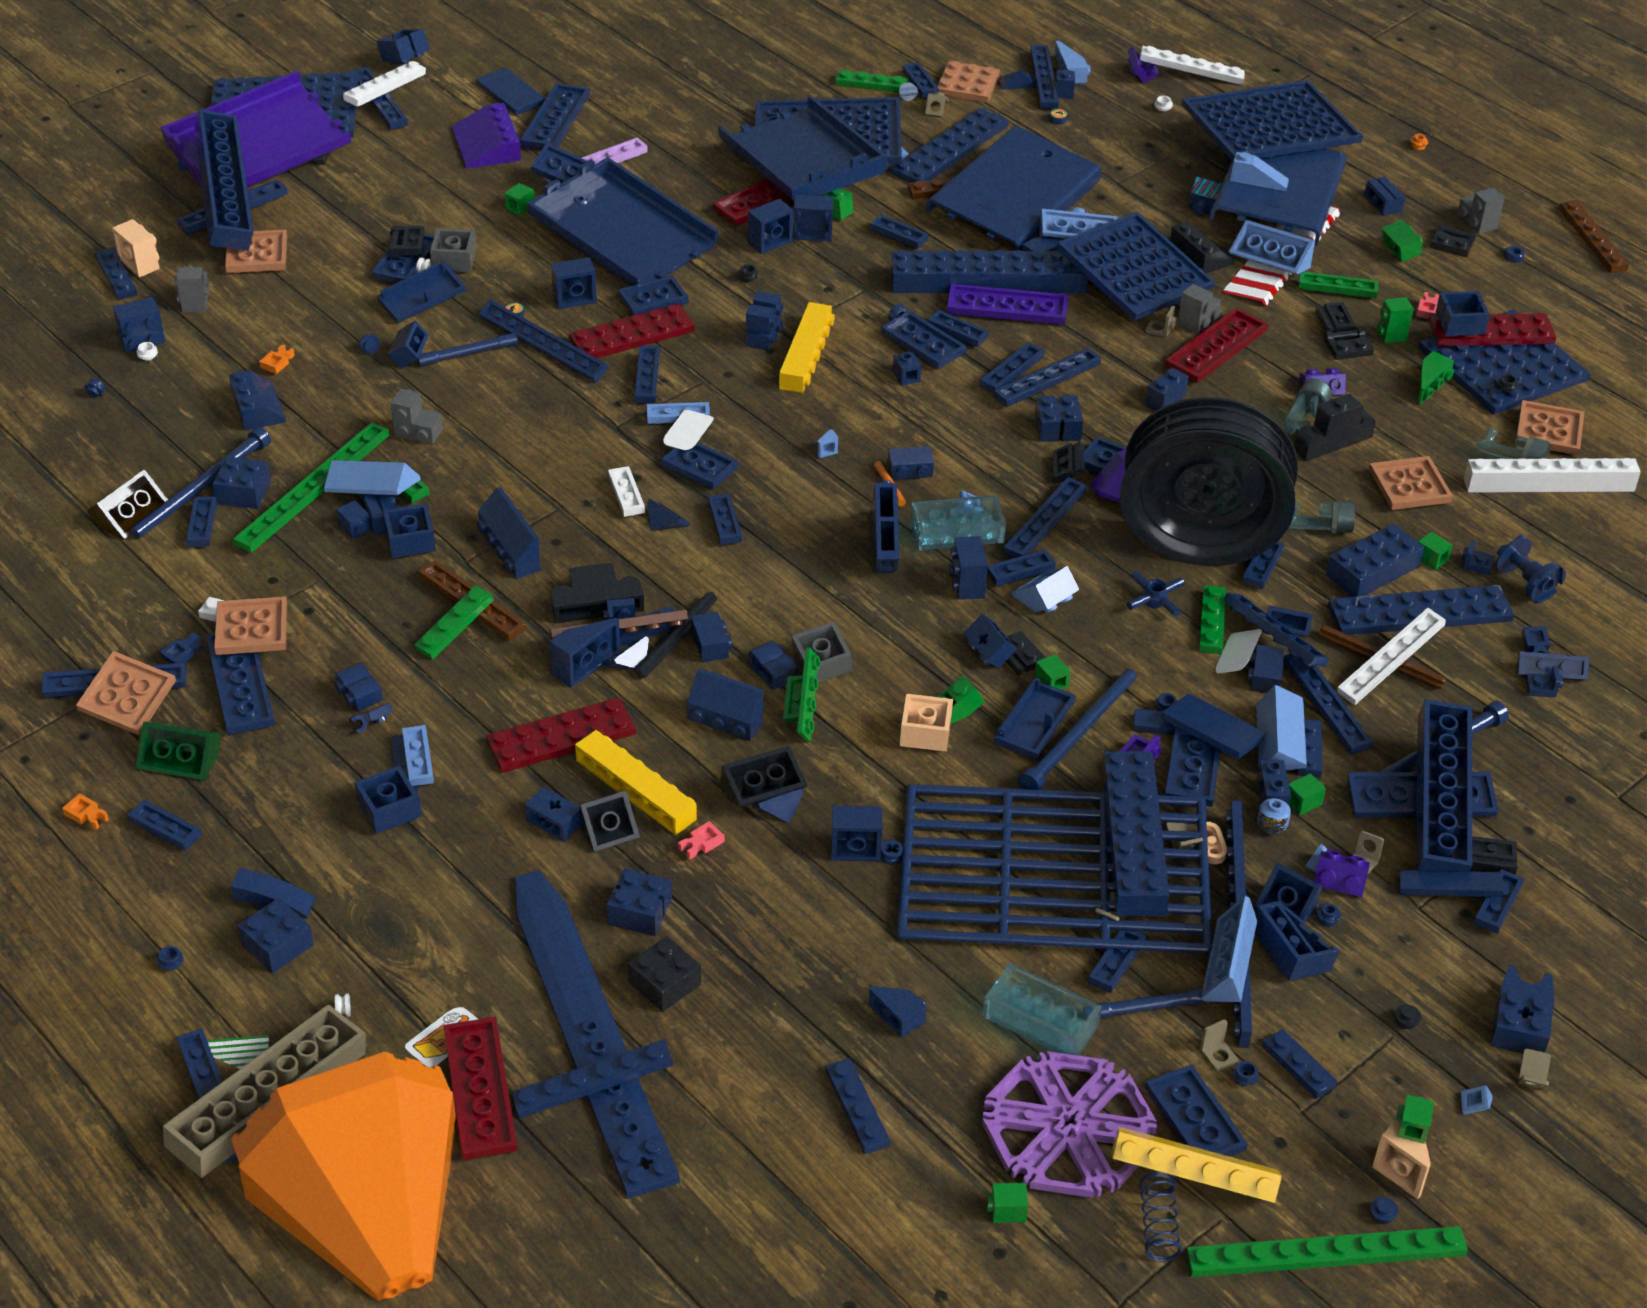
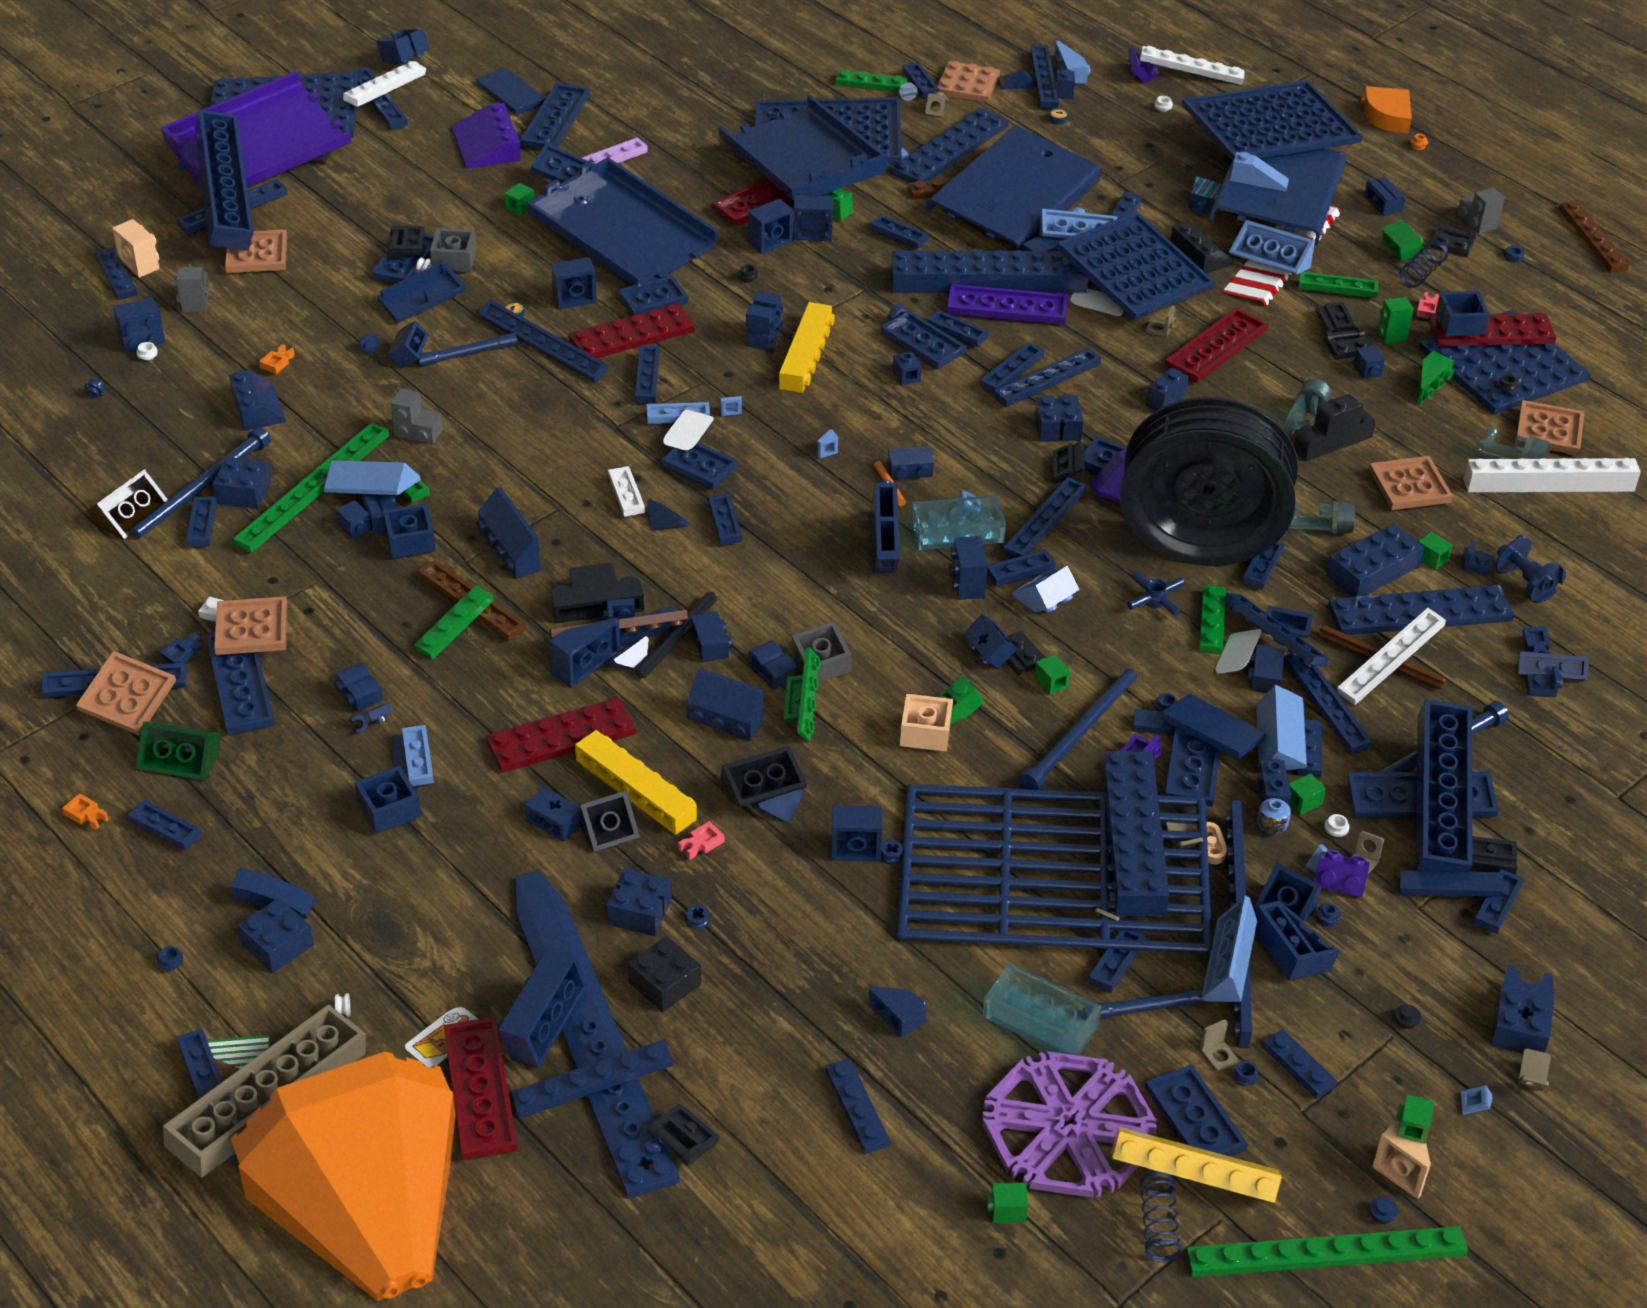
(542, 1007): none -> dark blue brick
(688, 1129): none -> black plate
(697, 910): none -> dark blue bush
(730, 406): none -> medium blue slope
(1034, 719): dark blue container -> none
(1096, 301): none -> white sticker
(1127, 205): none -> dark blue plate
(1198, 309): dark grey brick -> none
(1332, 377): dark purple bracket -> none
(1337, 825): none -> white plate
(1369, 362): none -> dark blue brick
(1387, 108): none -> orange brick
(1427, 262): none -> dark blue piece

